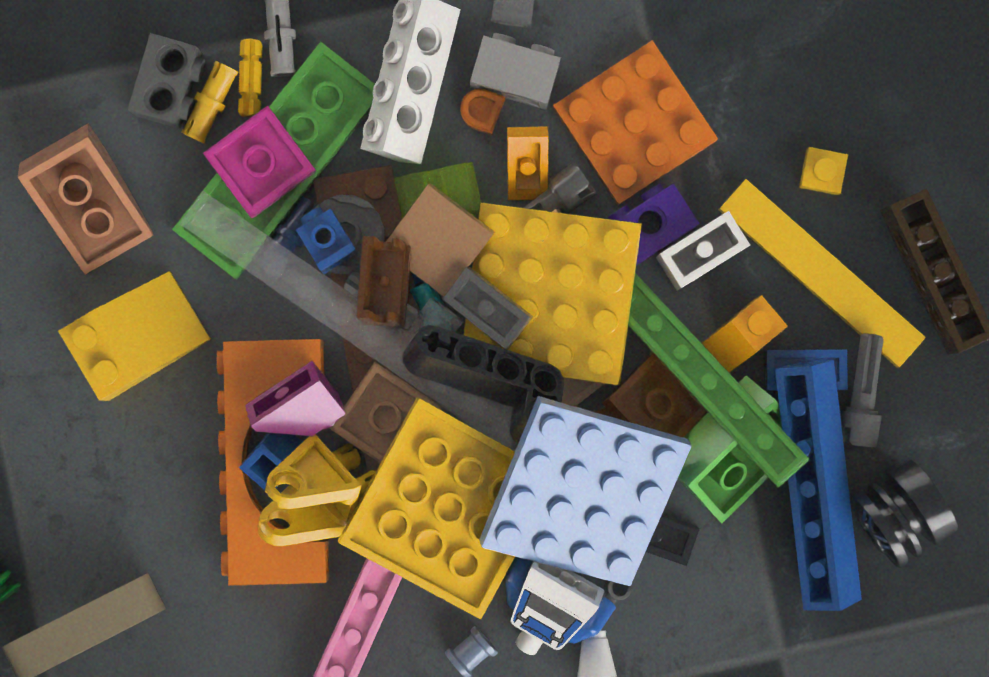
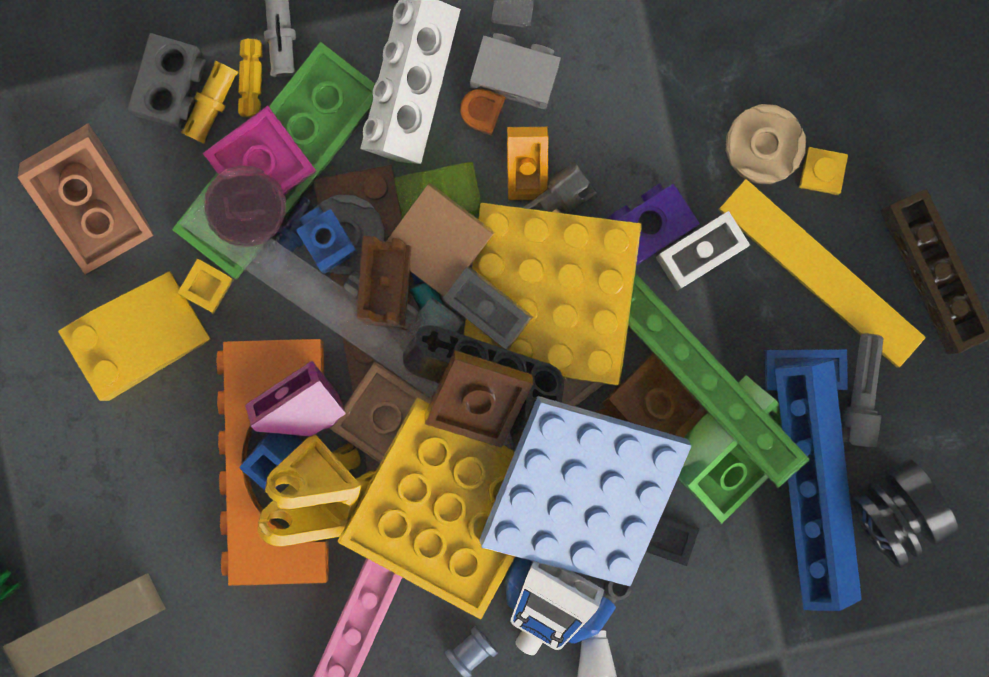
(205, 286): none -> yellow plate
(244, 206): none -> clear pink tile
(478, 399): none -> reddish brown plate
(635, 123): orange plate -> none
(745, 333): light orange slope -> none
(765, 144): none -> tan tile

